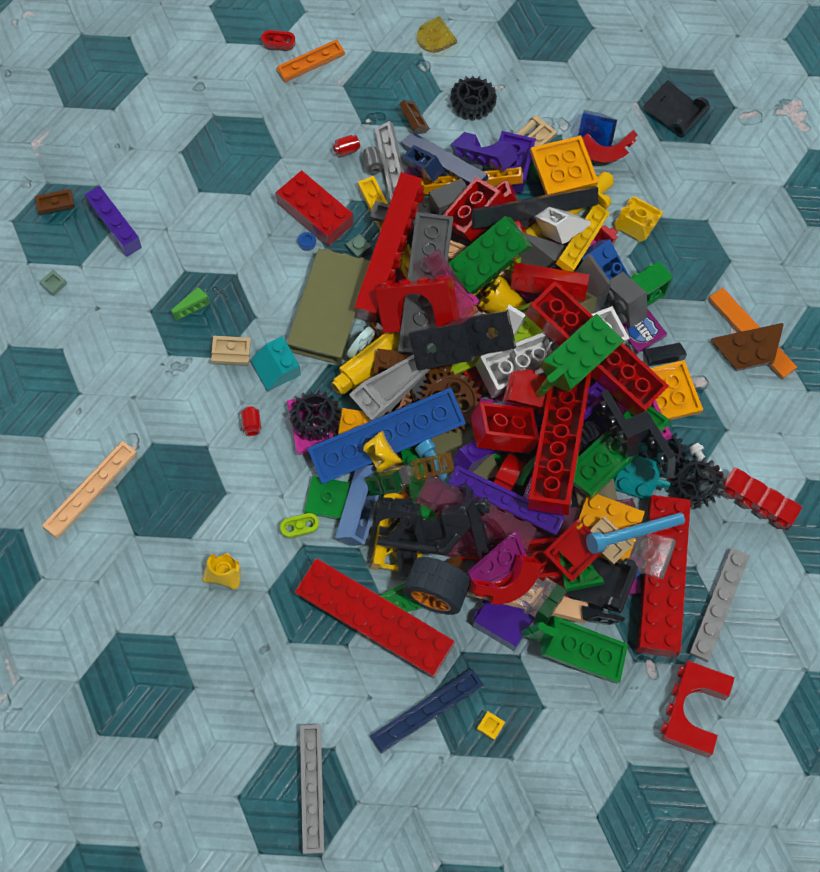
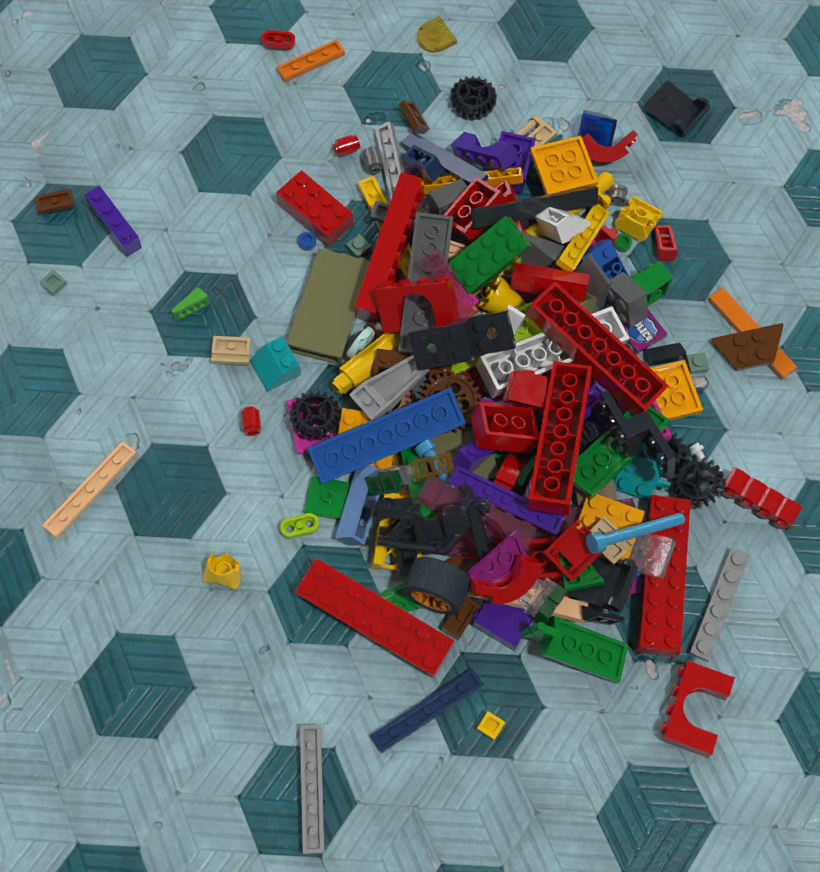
(381, 452): yellow hair -> none
(459, 622): none -> reddish brown plate
(579, 355): green hinge -> none
(618, 195): none -> flat silver wheel
(623, 242): none -> green tile
(665, 253): none -> red slope
(697, 363): none -> sand green plate

